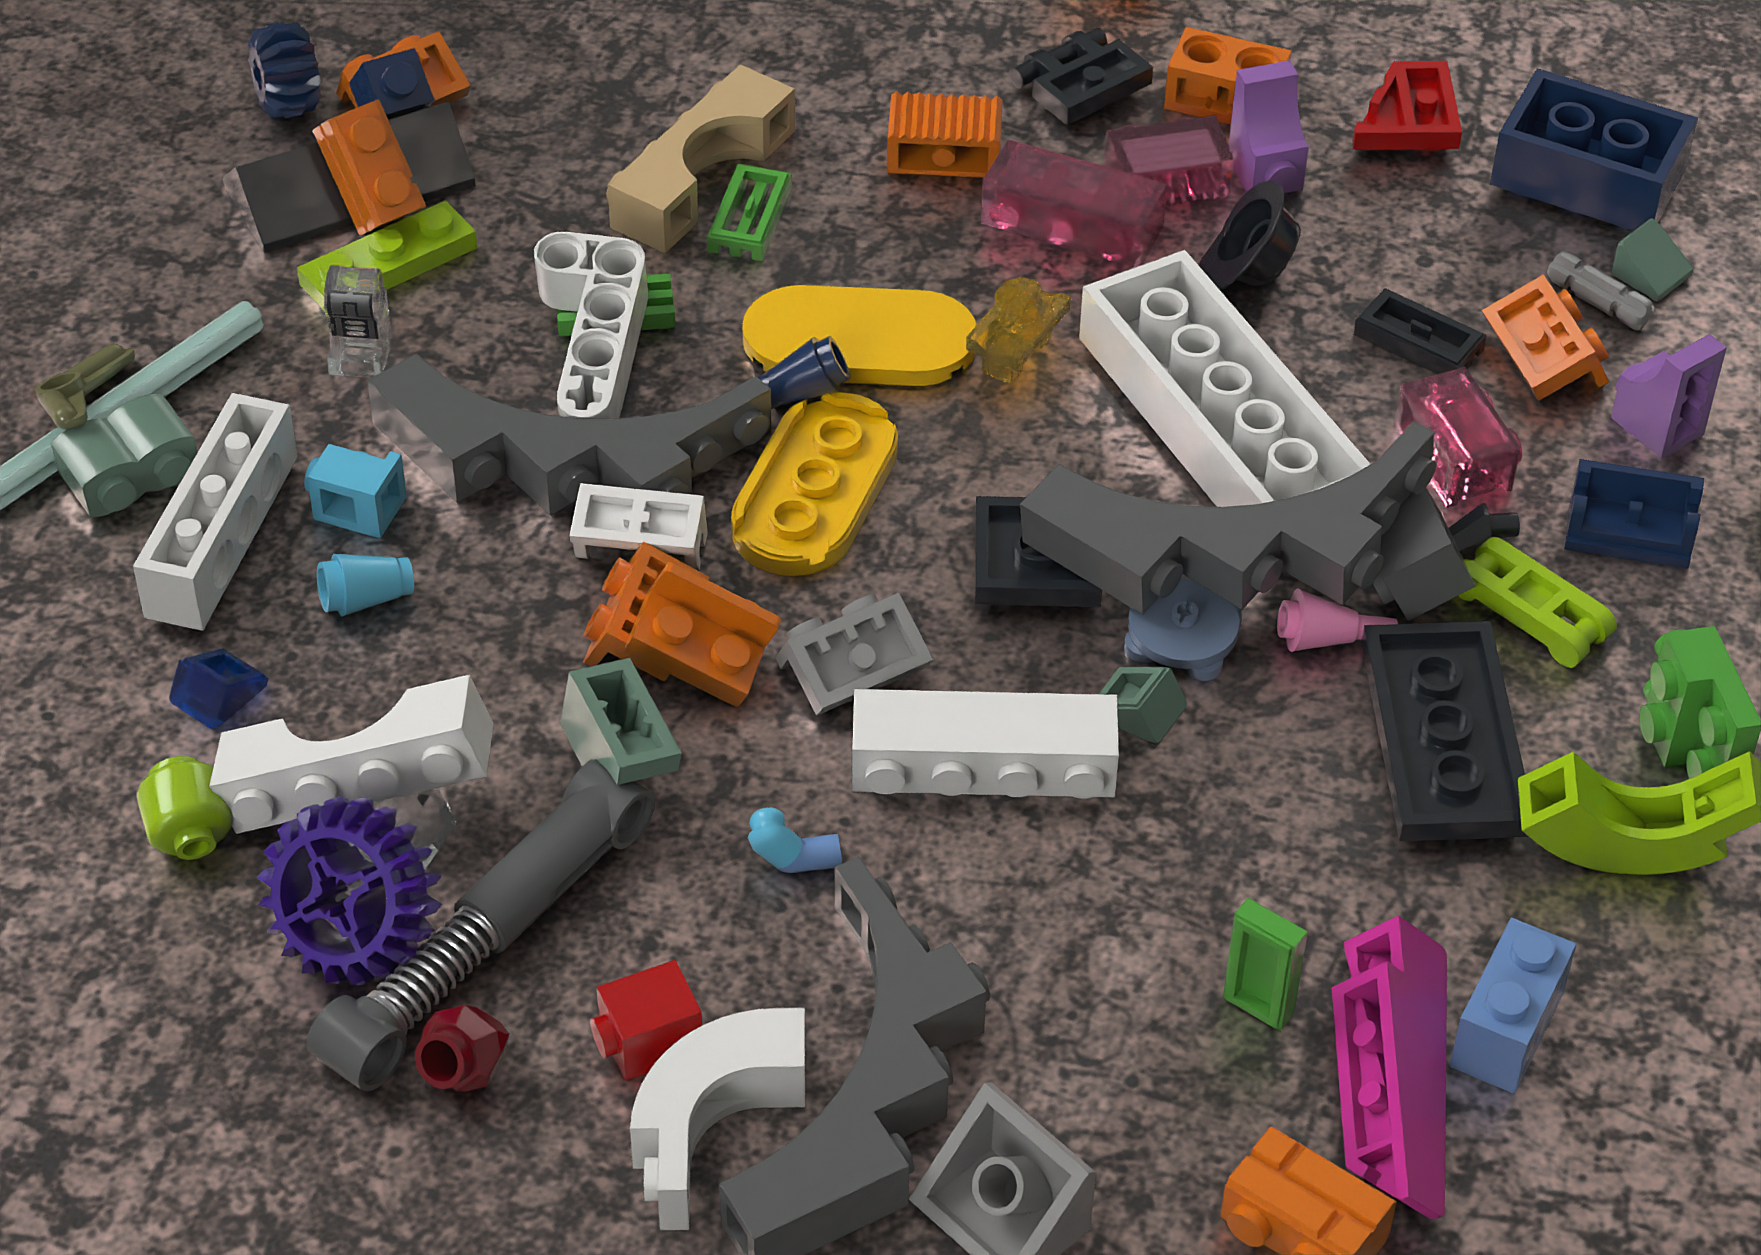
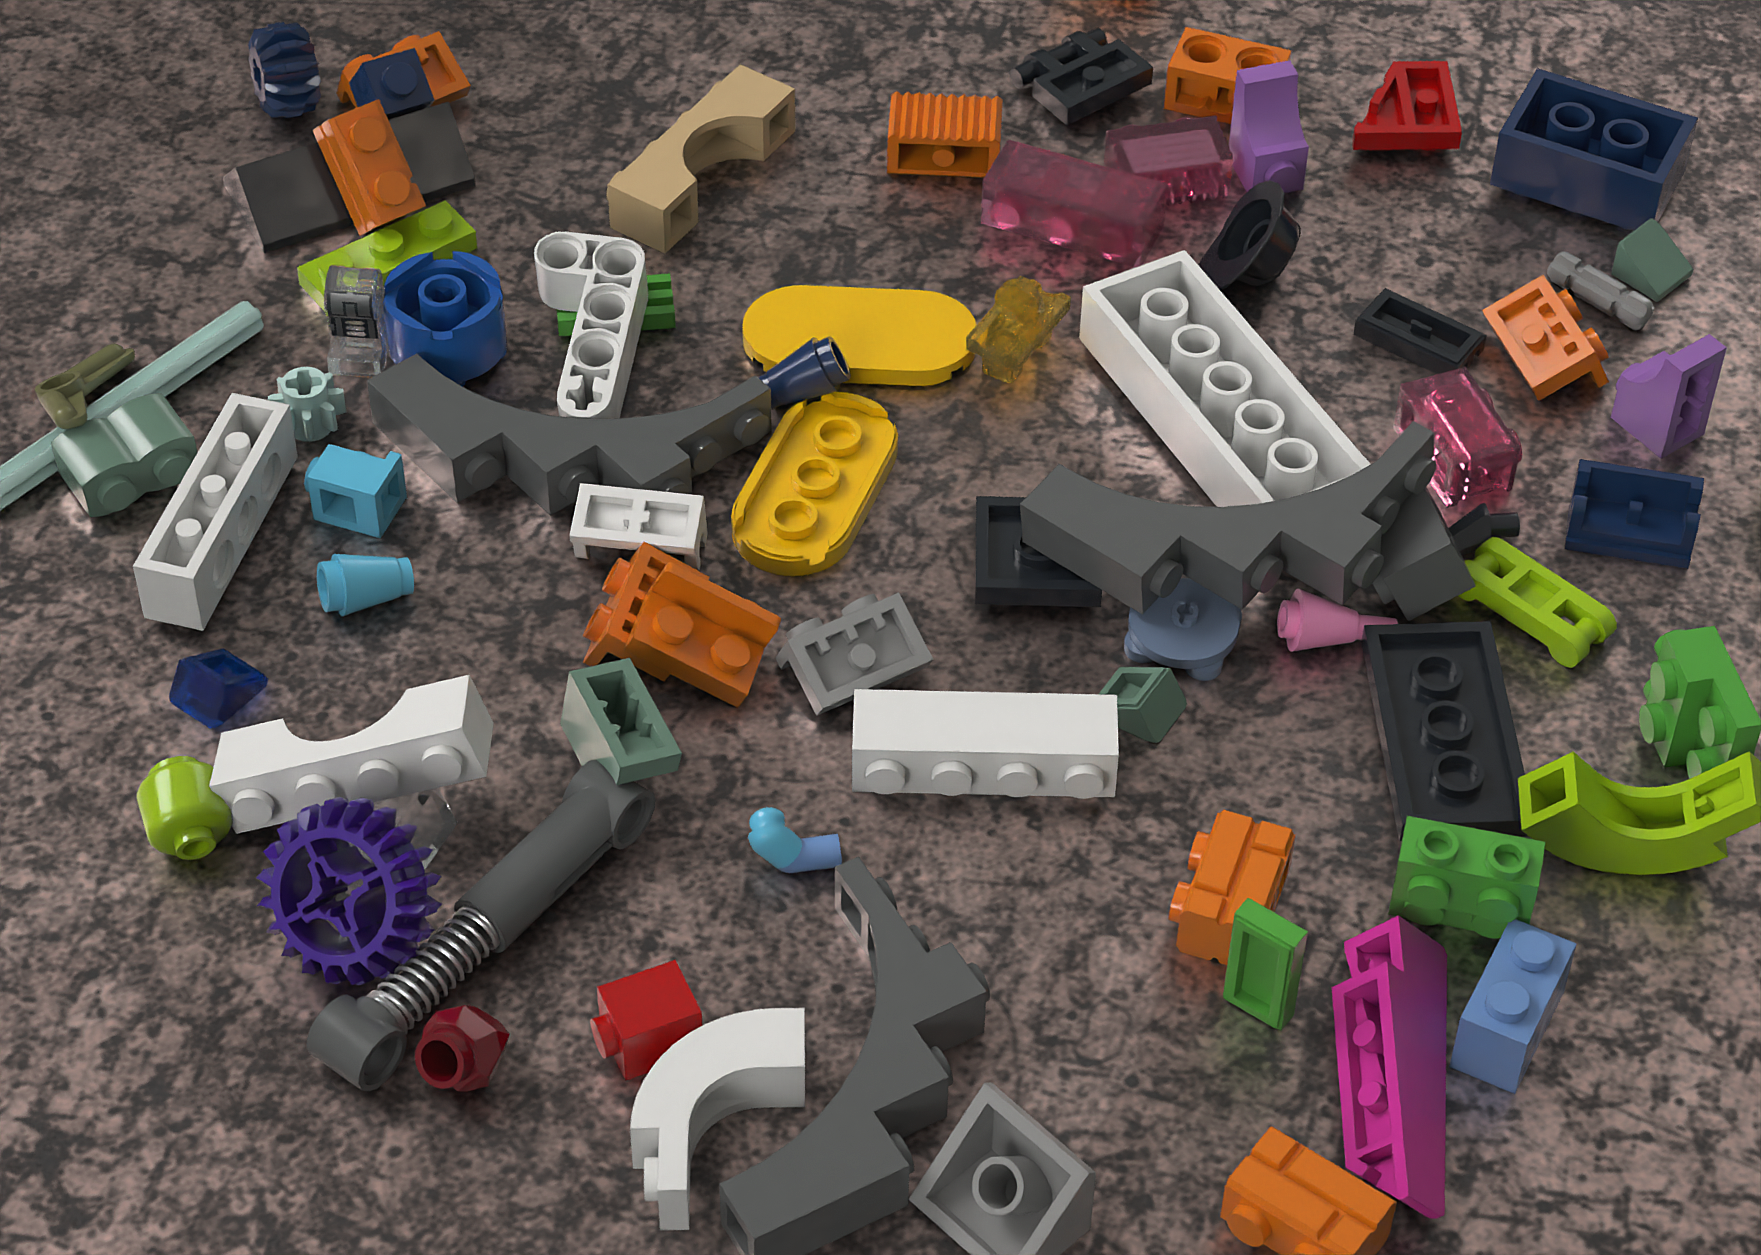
(312, 402): none -> light aqua gear
(446, 314): none -> blue brick
(742, 239): bright green tile -> none
(1229, 866): none -> orange brick
(1465, 877): none -> bright green plate

